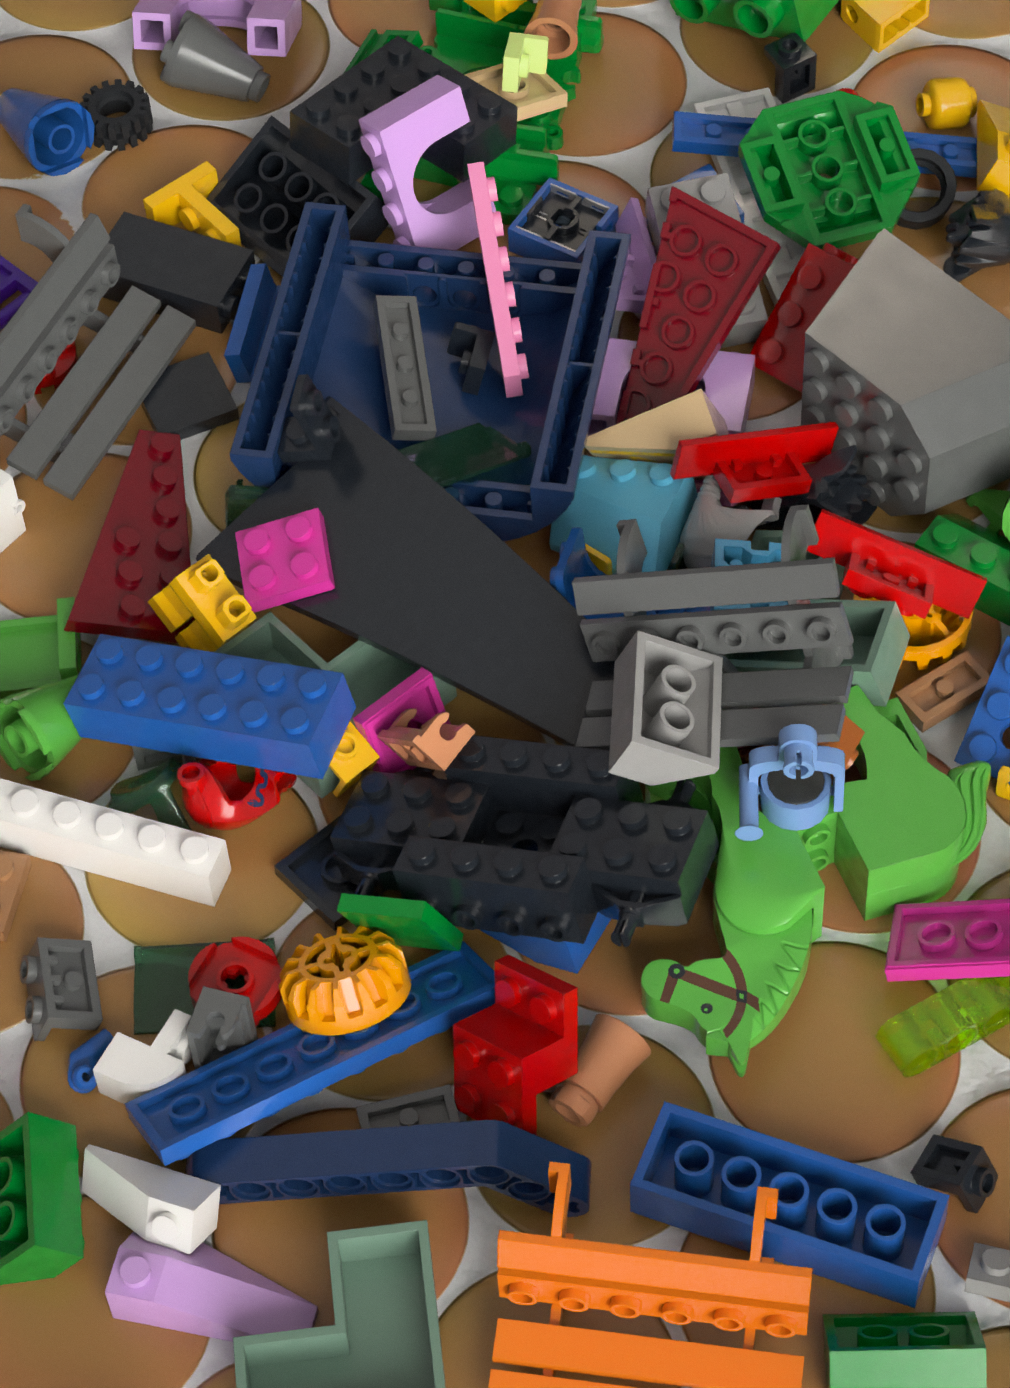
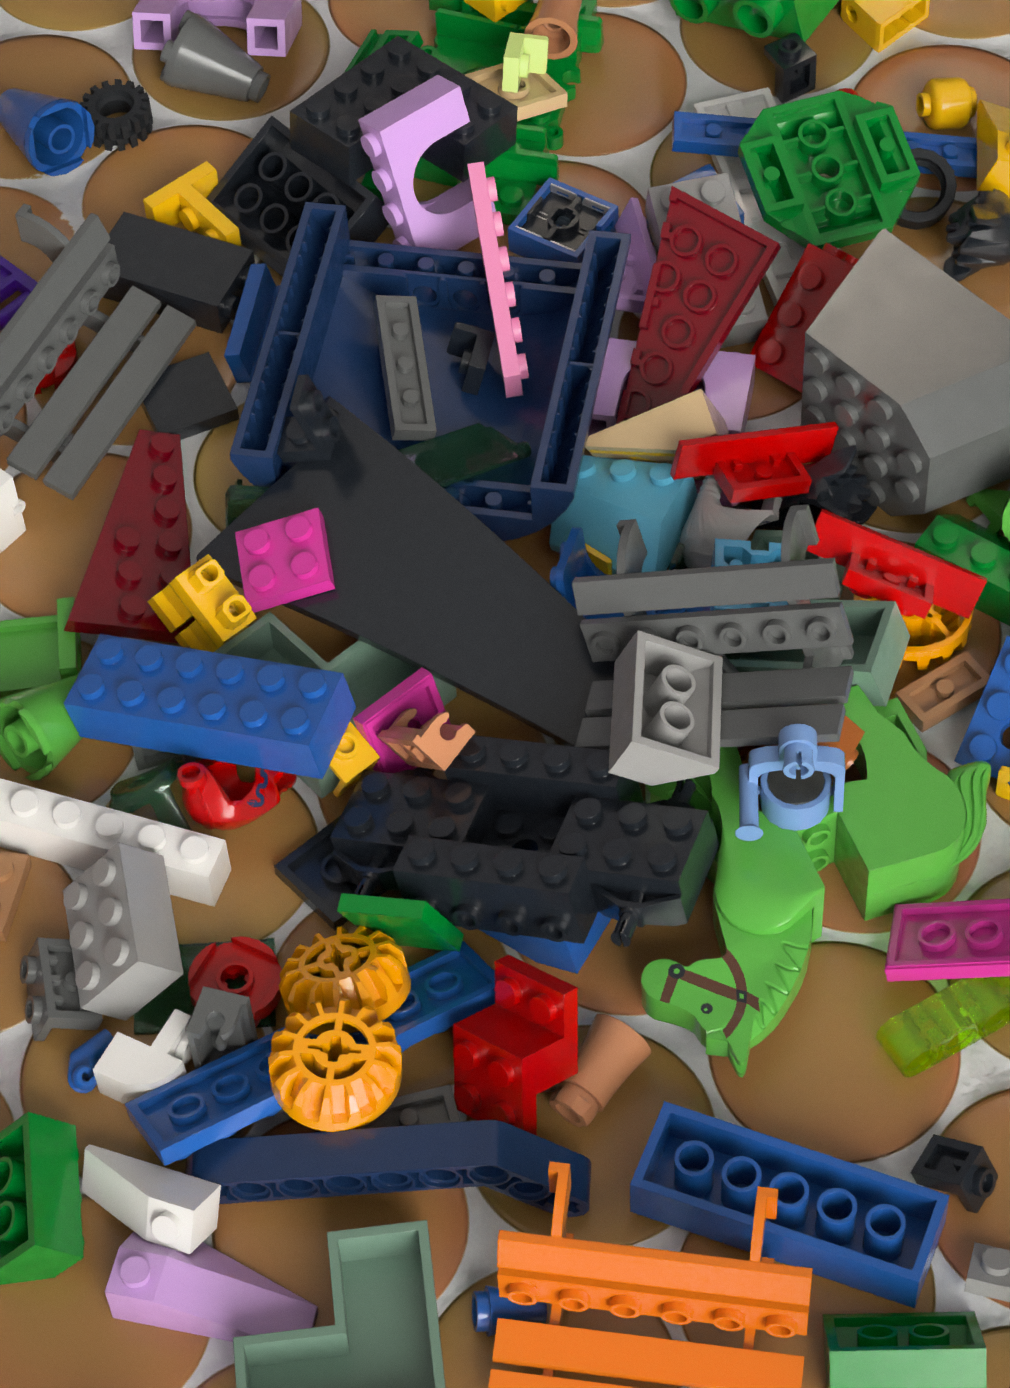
(122, 932): none -> light grey brick
(342, 1092): none -> light orange gear
(489, 1307): none -> blue cone

